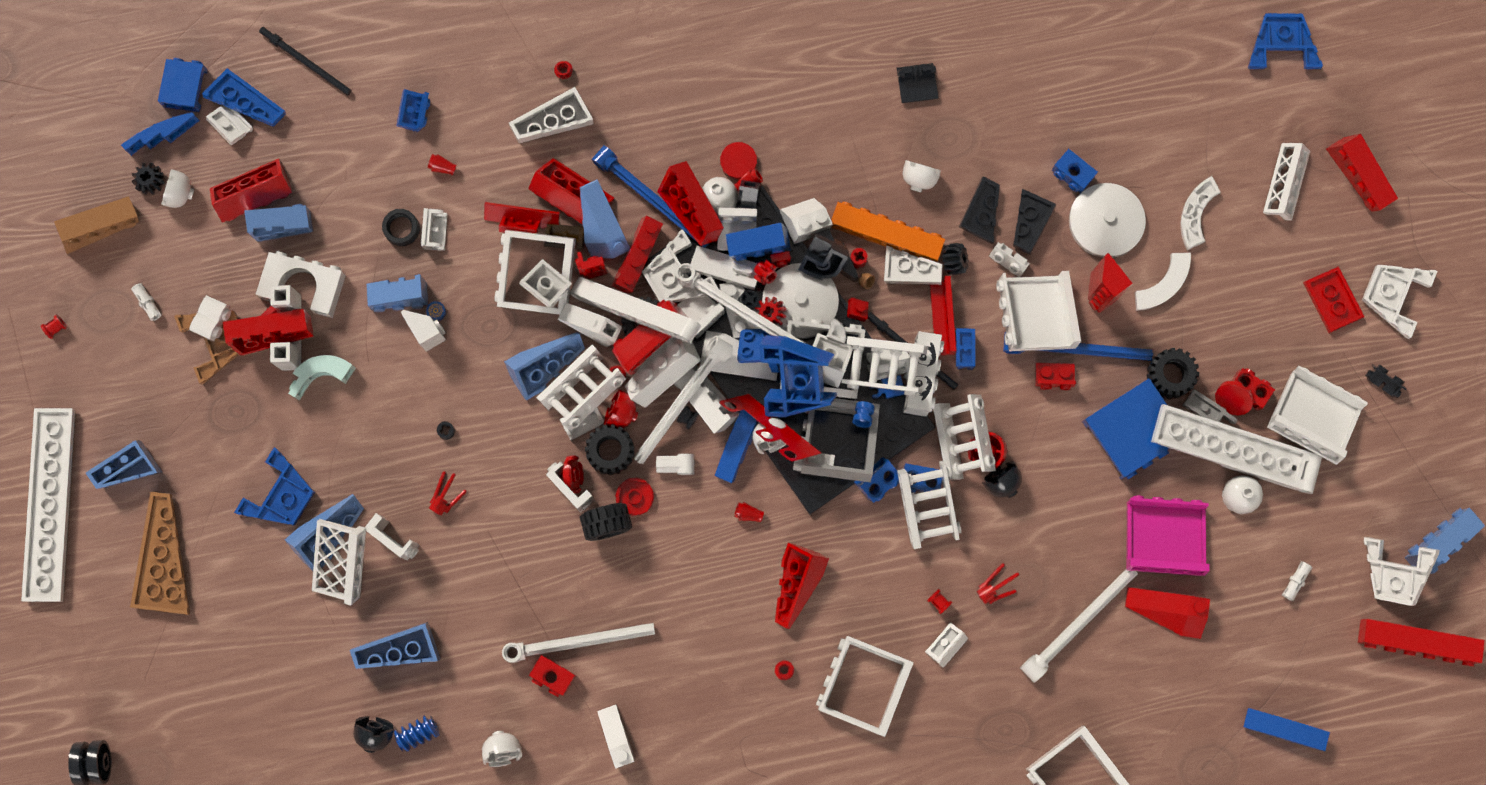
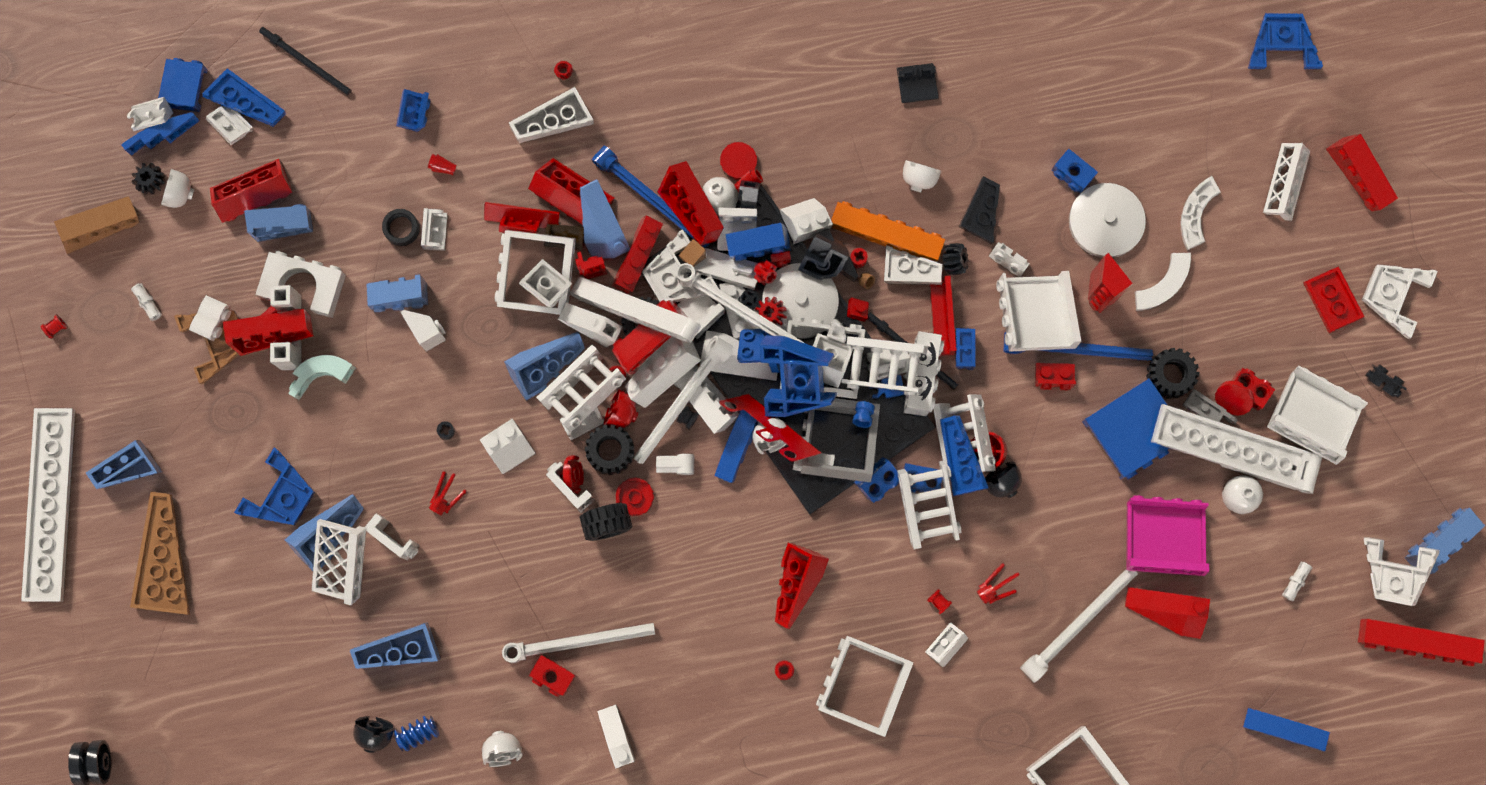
(150, 113): none -> white hinge
(436, 310): blue tile -> none
(507, 446): none -> white slope
(693, 253): none -> medium nougat slope
(748, 513): red cone -> none
(963, 464): none -> blue wing
(1032, 219): black wing -> none

